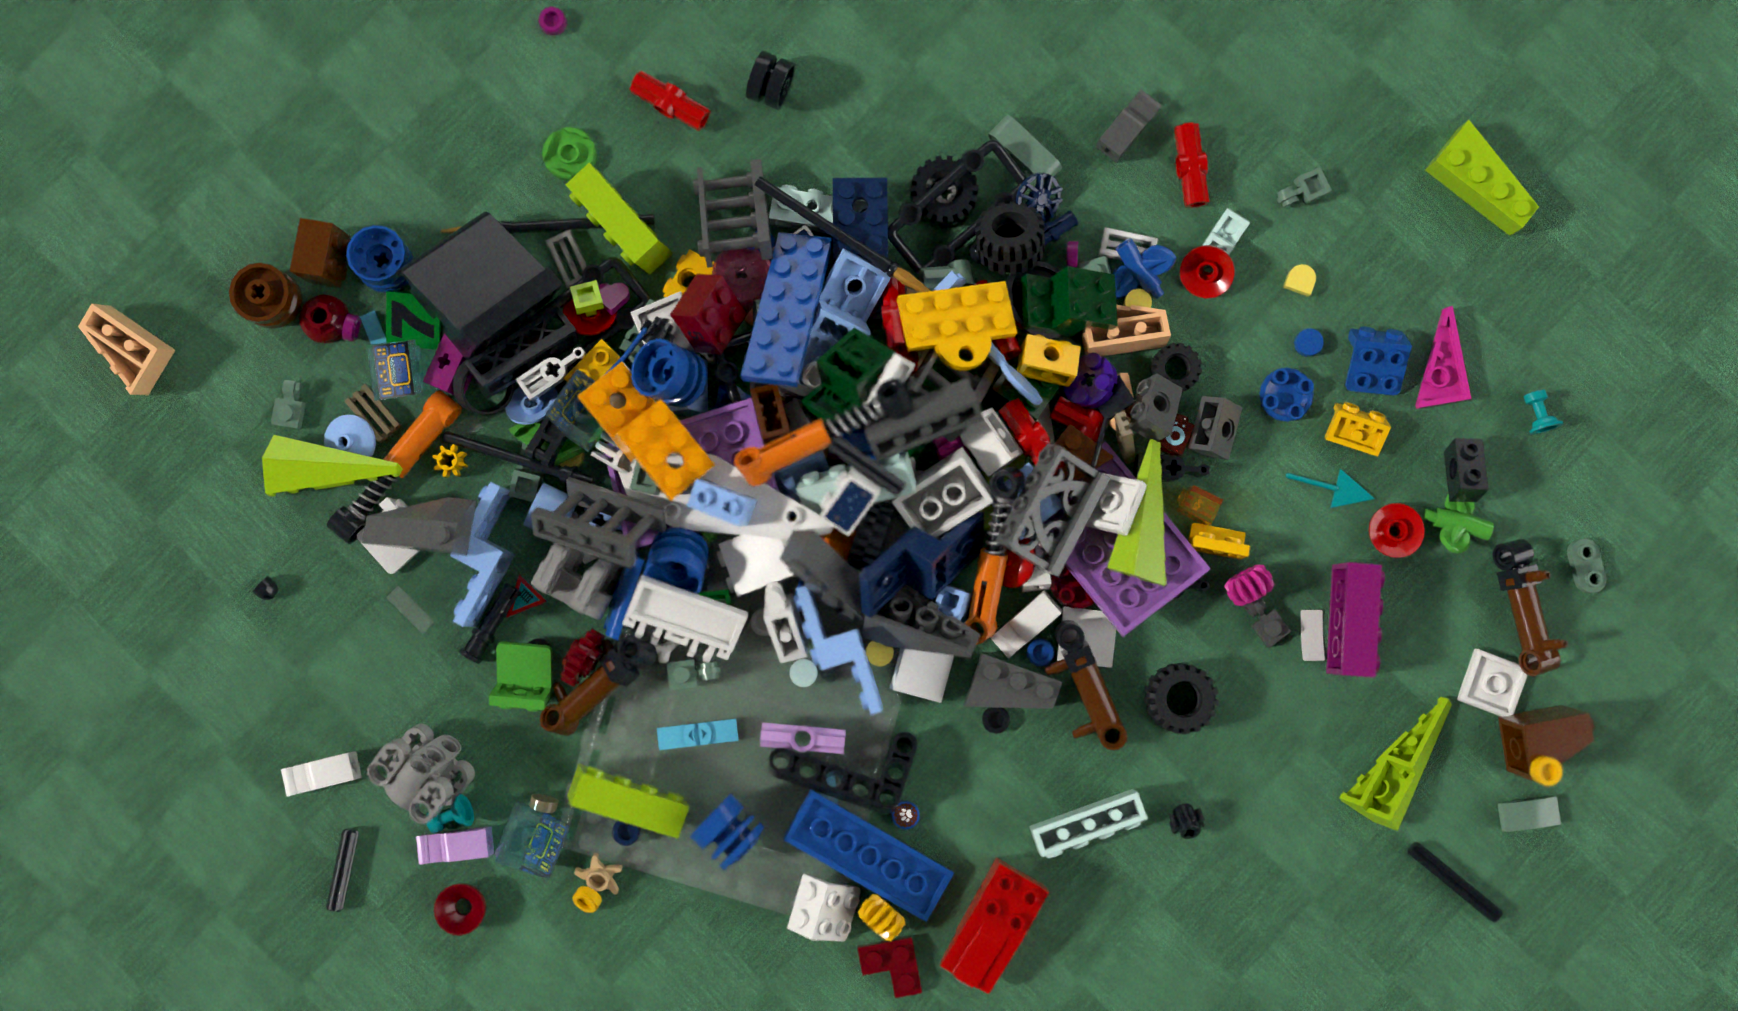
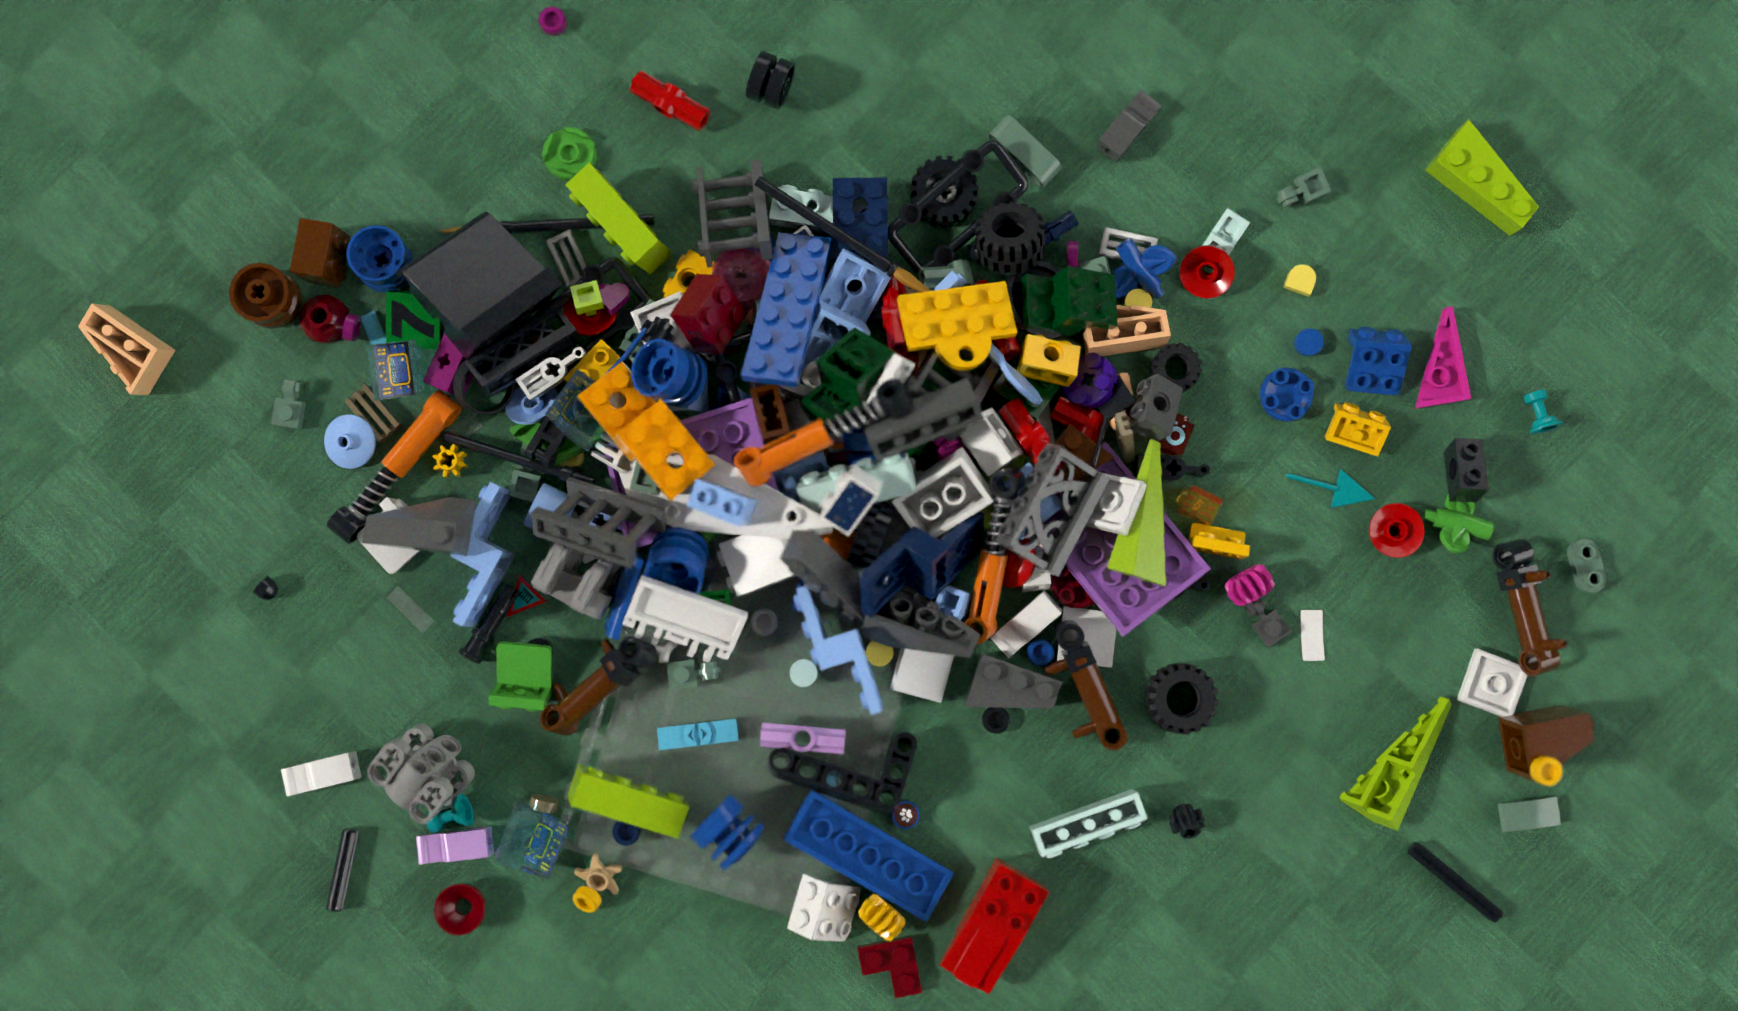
(302, 465): lime wedge -> none
(582, 657): dark red gear -> none
(784, 624): white brick -> none
(867, 466): black axle -> none
(1040, 194): dark blue wheel -> none
(1191, 165): red piece -> none
(1215, 427): dark grey brick -> none
(1355, 619): magenta brick -> none

